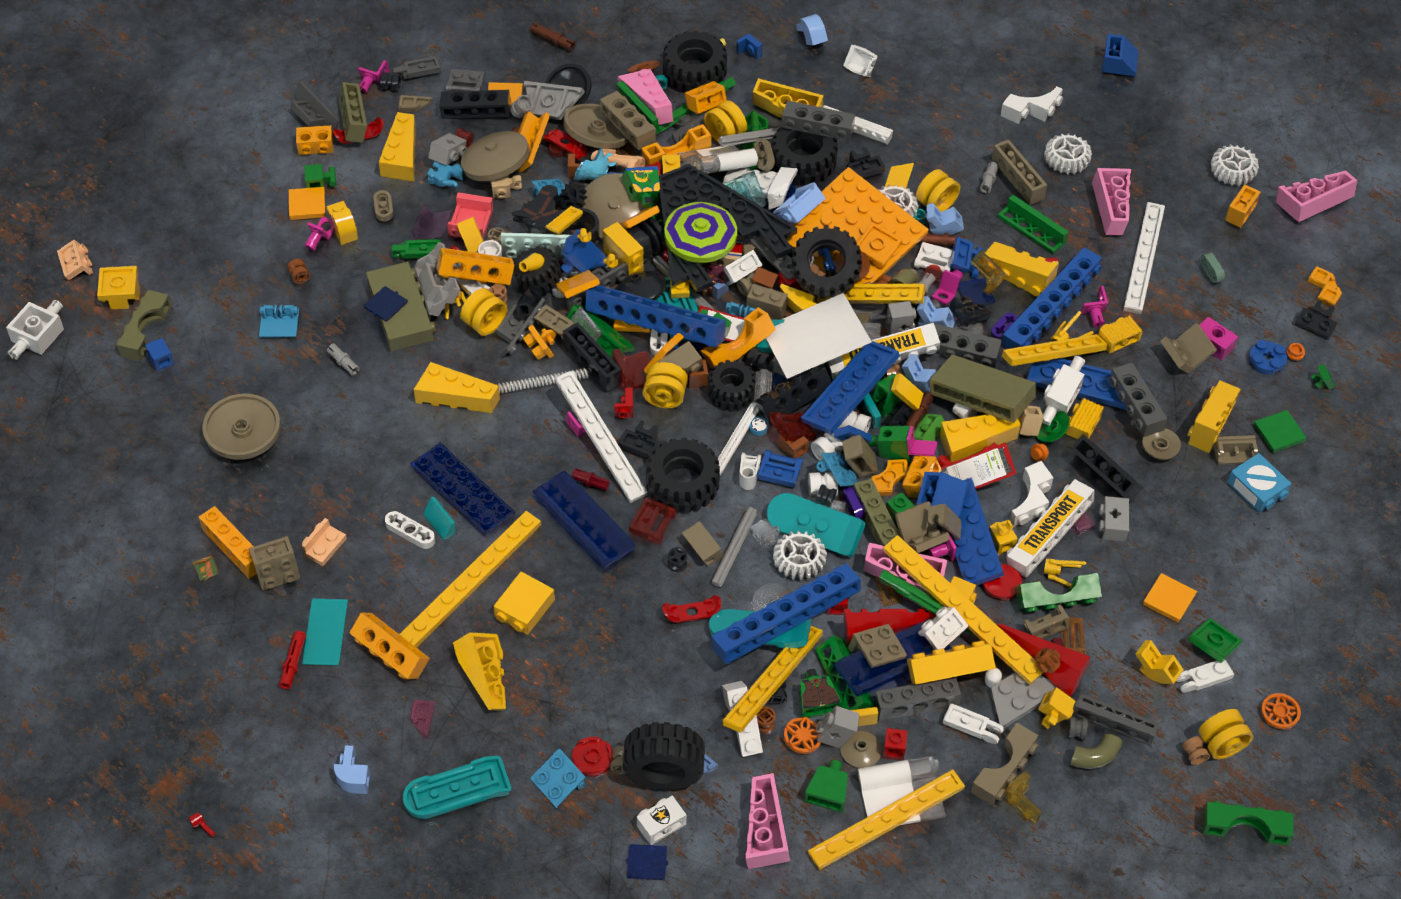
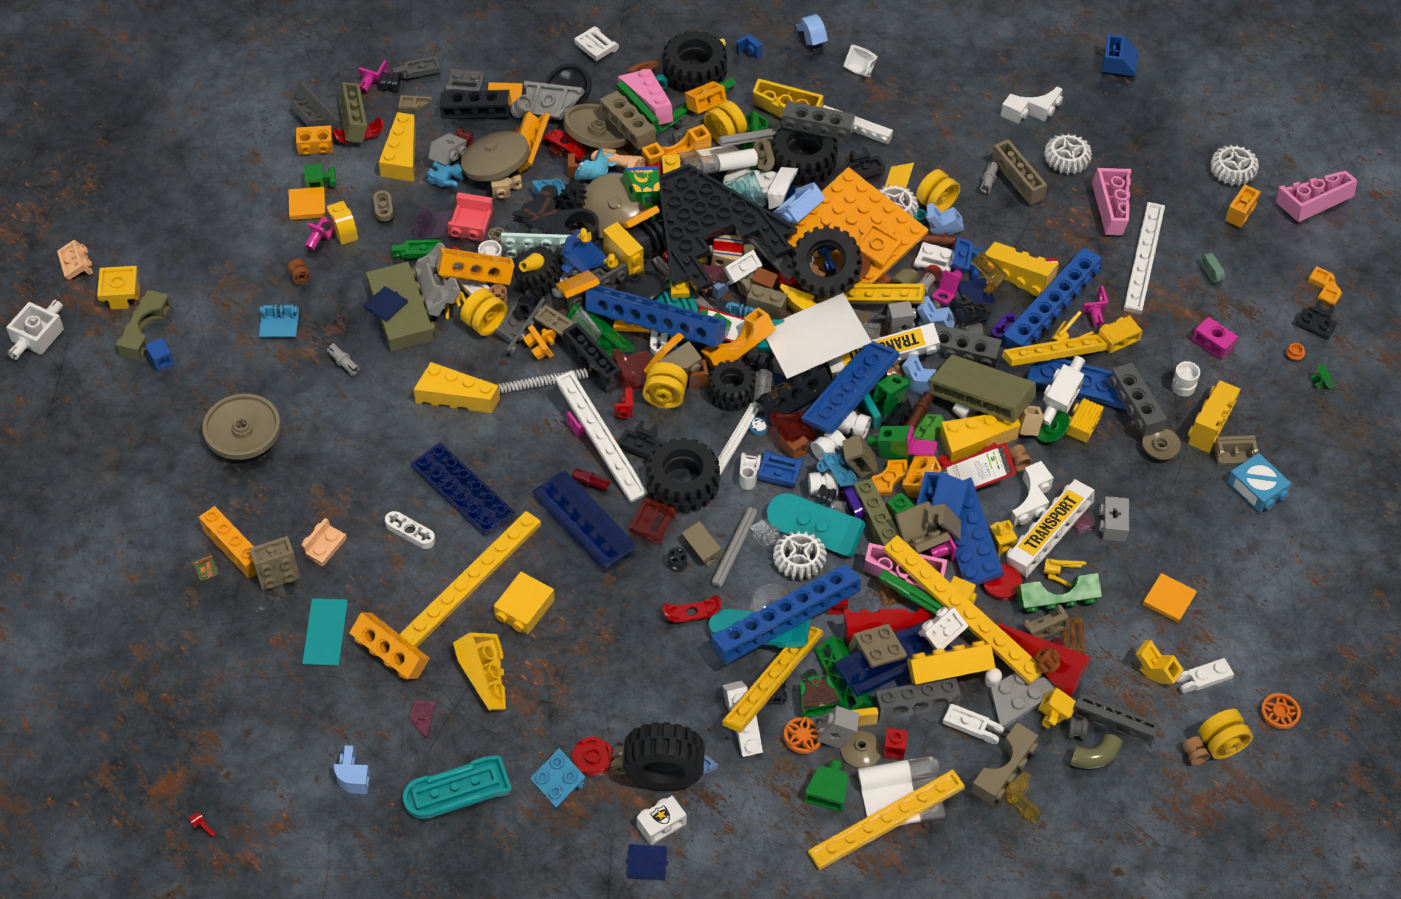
(290, 666): red pin -> none
(439, 519): teal slope -> none
(470, 234): yellow tile -> none
(557, 38): copper pin -> none
(564, 220): yellow tile -> none
(593, 46): none -> white plate
(700, 232): dish -> none
(766, 720): dark orange wheel -> none
(766, 830): bright pink wedge -> none
(849, 431): blue tile -> none
(907, 391): yellow tile -> none
(1019, 457): none -> medium nougat wheel
(1037, 223): green fence -> none
(1039, 452): orange plate -> none
(1106, 468): black brick -> none
(1185, 378): none -> white wheel
(1189, 348): dark tan bracket -> none
(1215, 640): green tile -> none
(1266, 348): blue plate -> none
(1274, 825): green arch -> none
(1279, 431): green tile -> none

